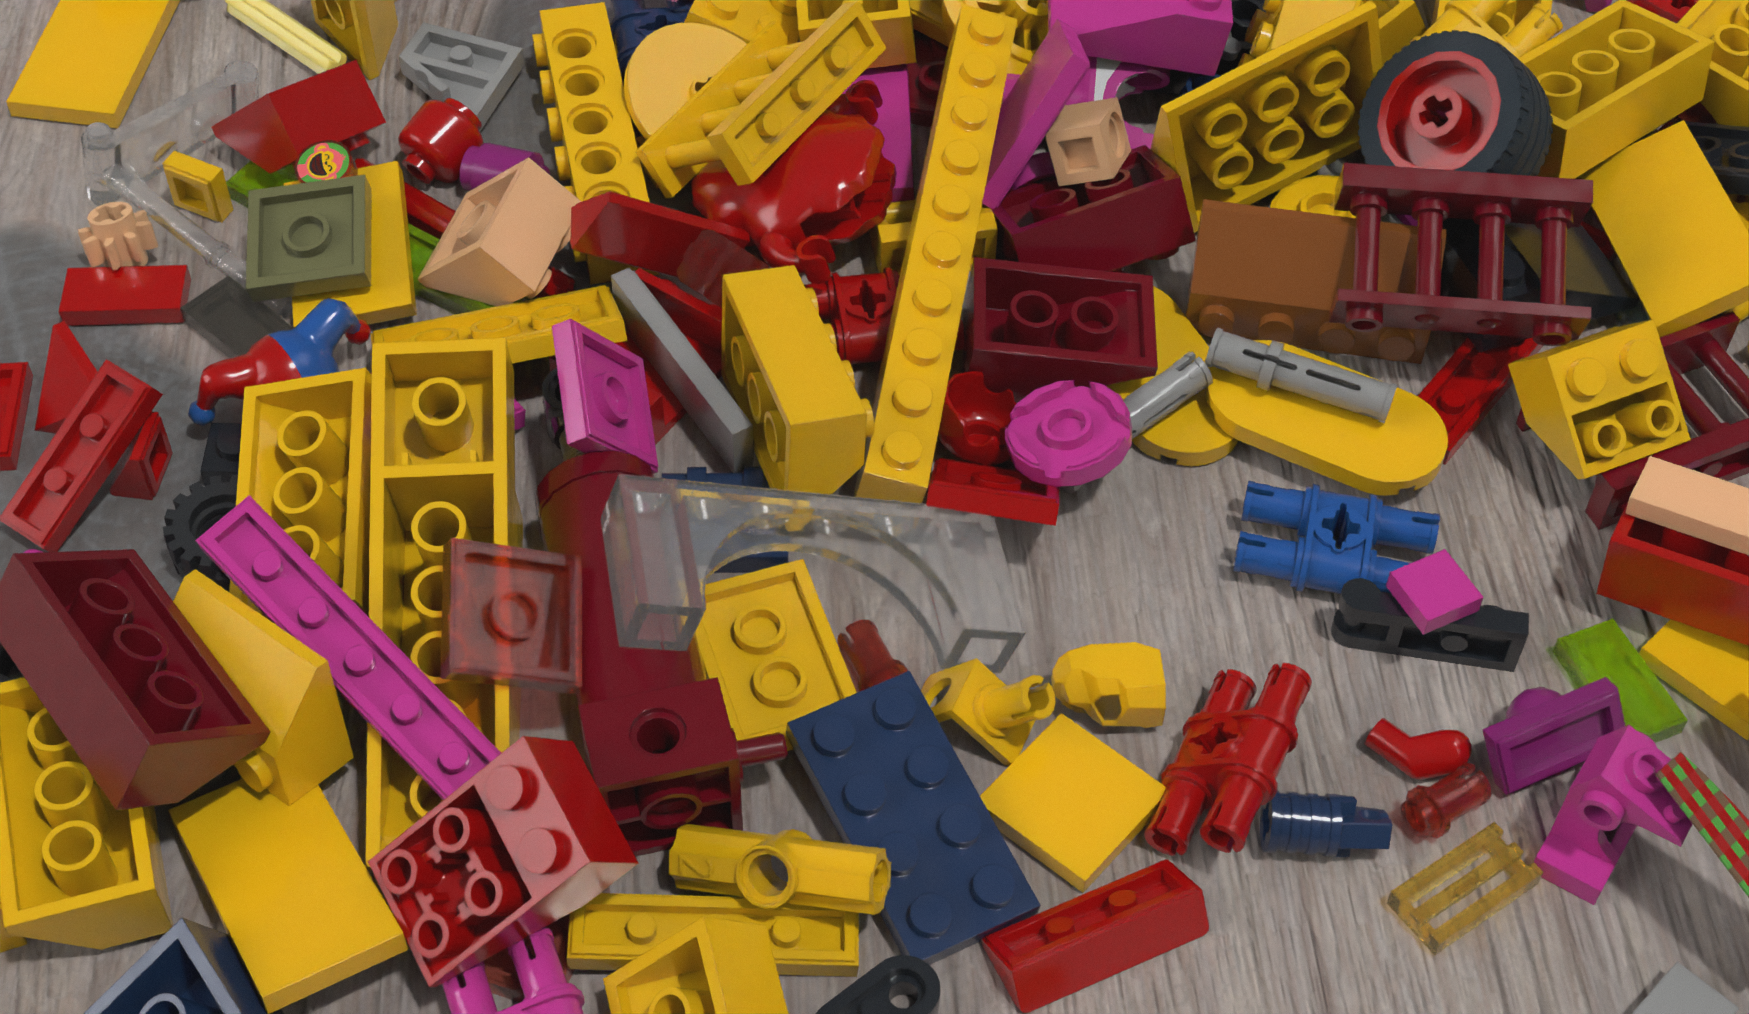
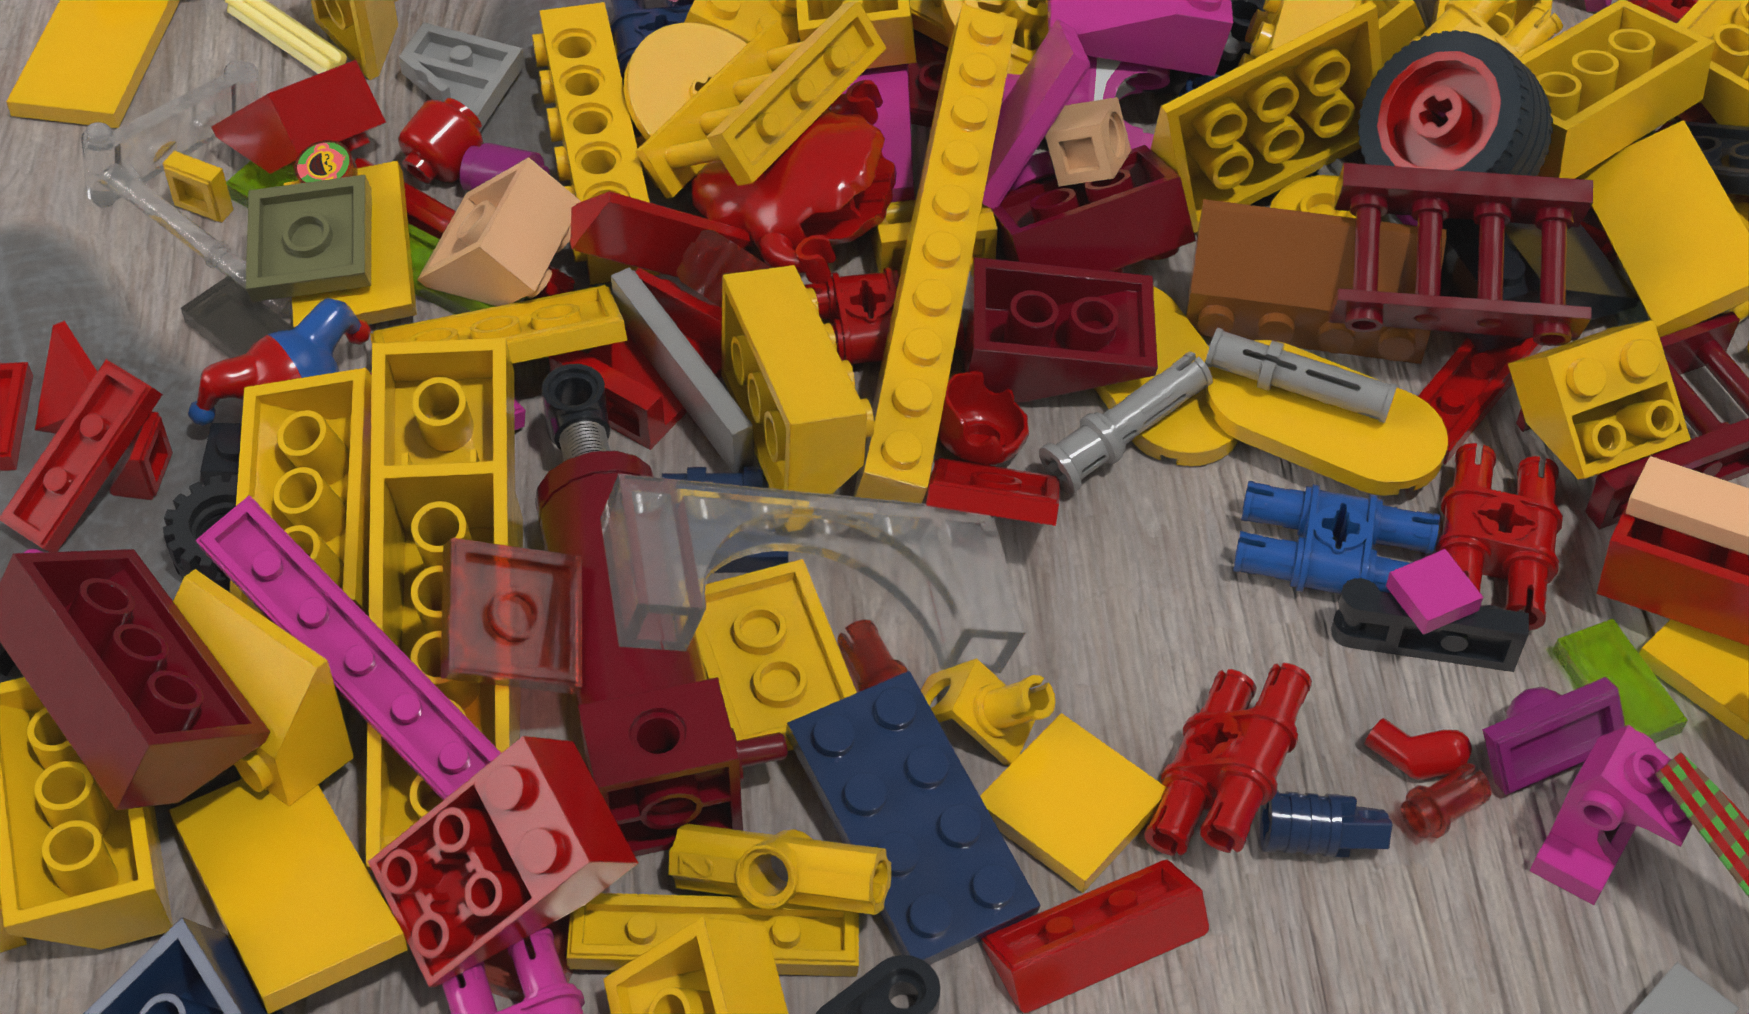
(117, 236): light nougat gear -> none
(125, 295): red tile -> none
(603, 394): dark pink plate -> none
(1068, 433): dark pink tile -> none
(1113, 683): yellow rock -> none
(1503, 531): none -> red pin
(1503, 858): clear yellow tile -> none

